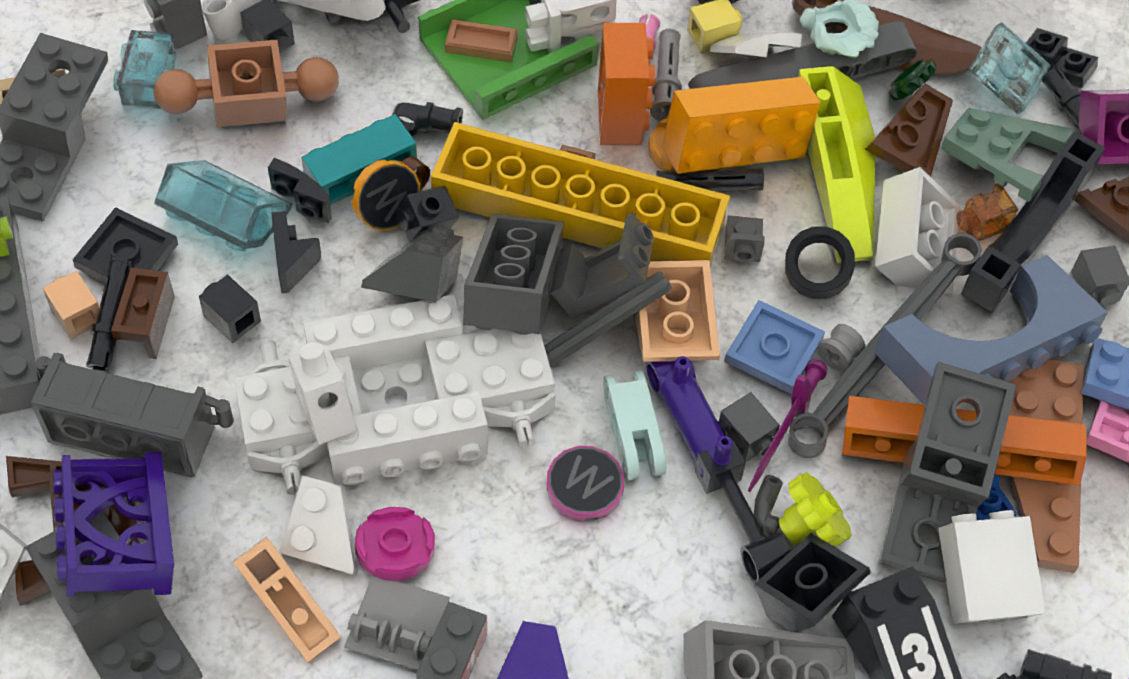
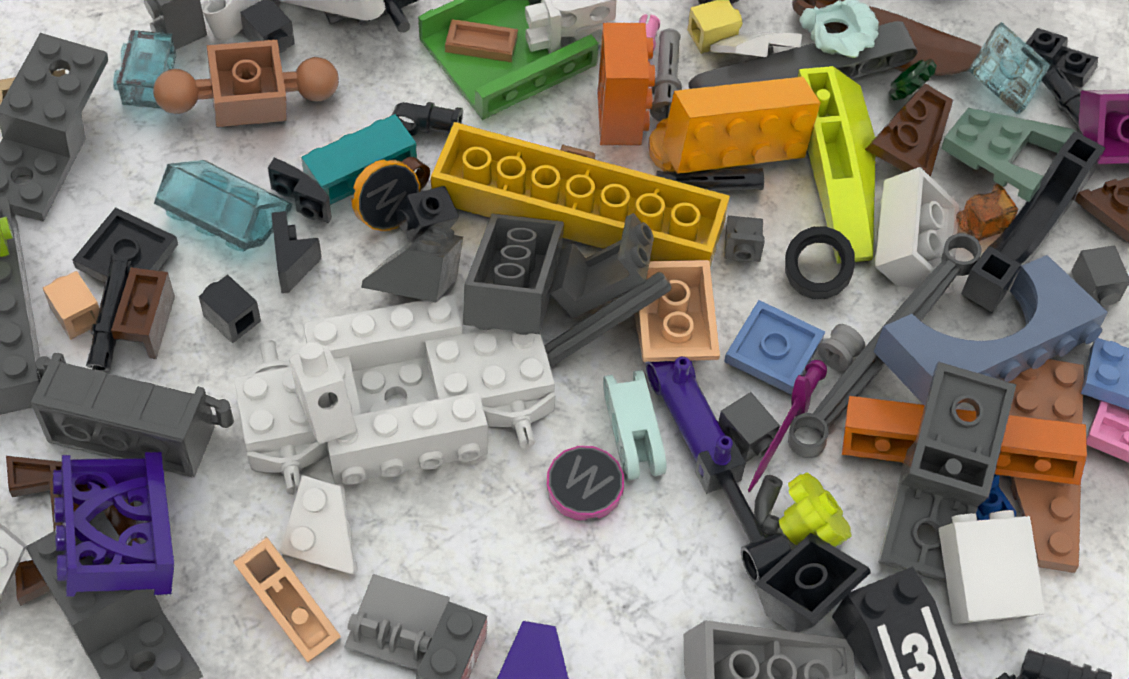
(395, 543): dark pink tile -> none

